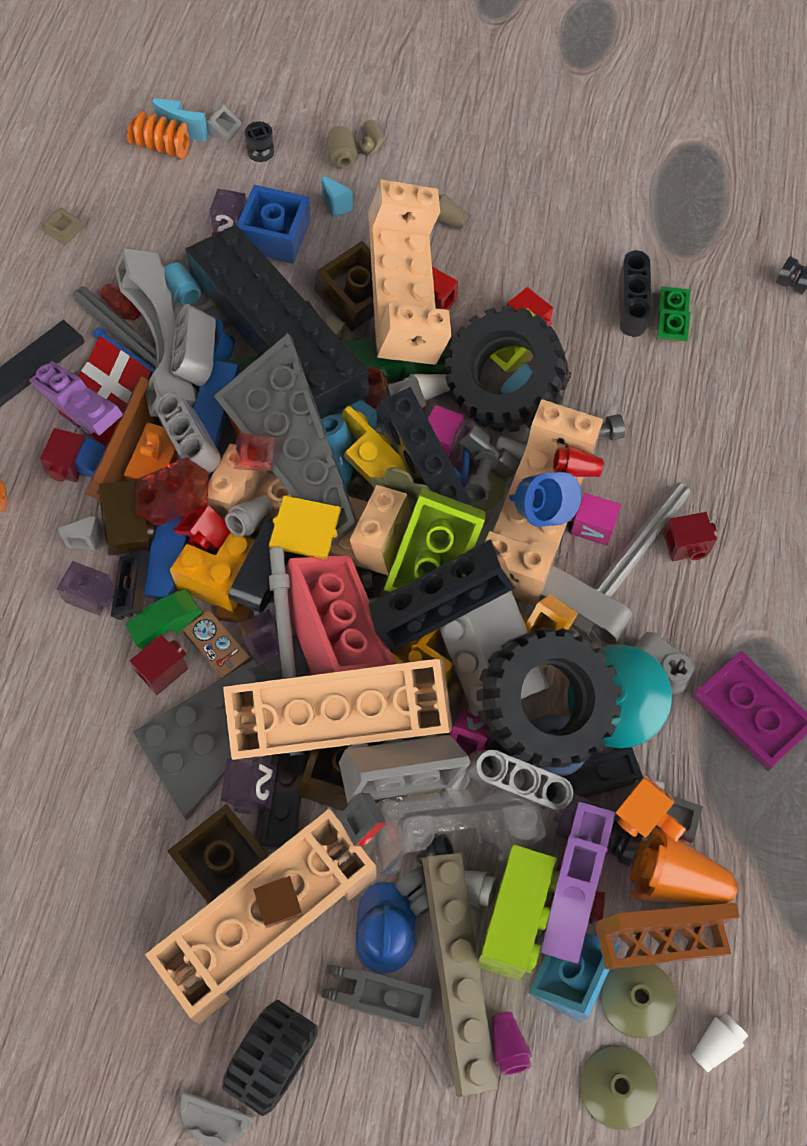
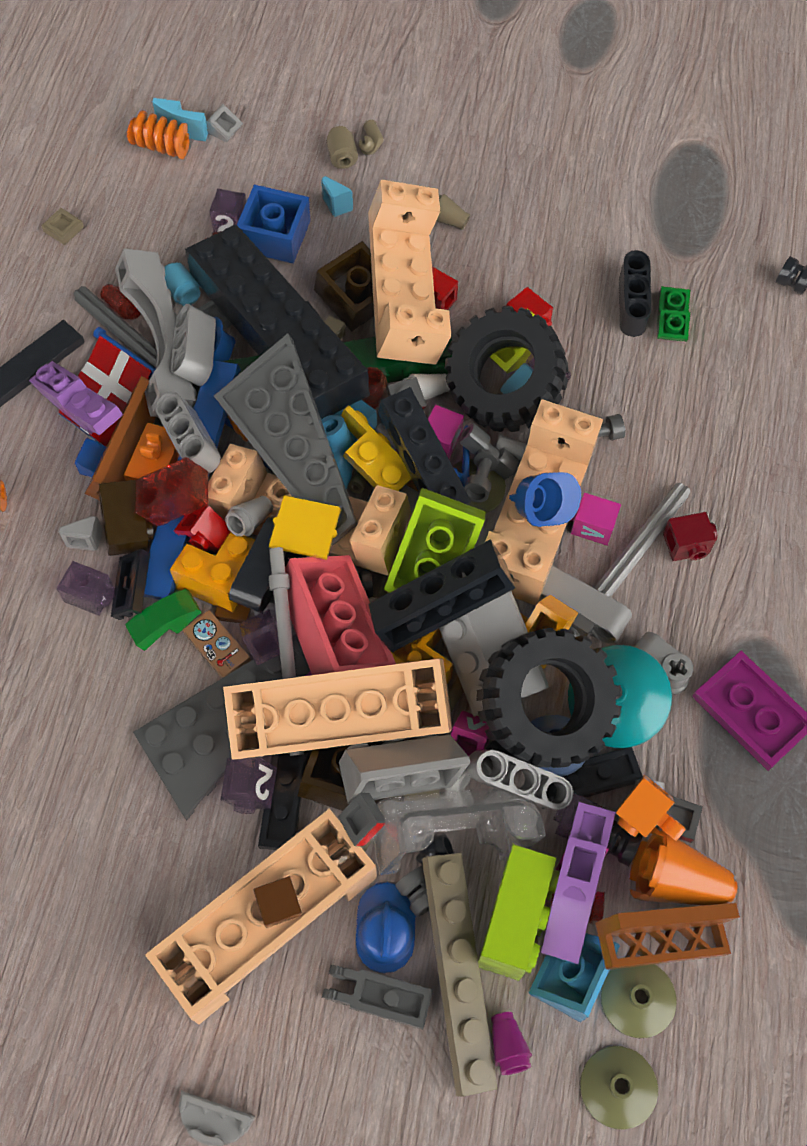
(60, 455): dark red brick -> none
(160, 663): dark red brick -> none
(217, 853): dark brown brick -> none
(254, 452): clear red slope -> none
(259, 141): black wheel -> none
(269, 1057): black tyre -> none
(400, 481): olive plate -> none
(479, 888): white cone -> none
(577, 462): red cone -> none
(719, 1042): white cone -> none

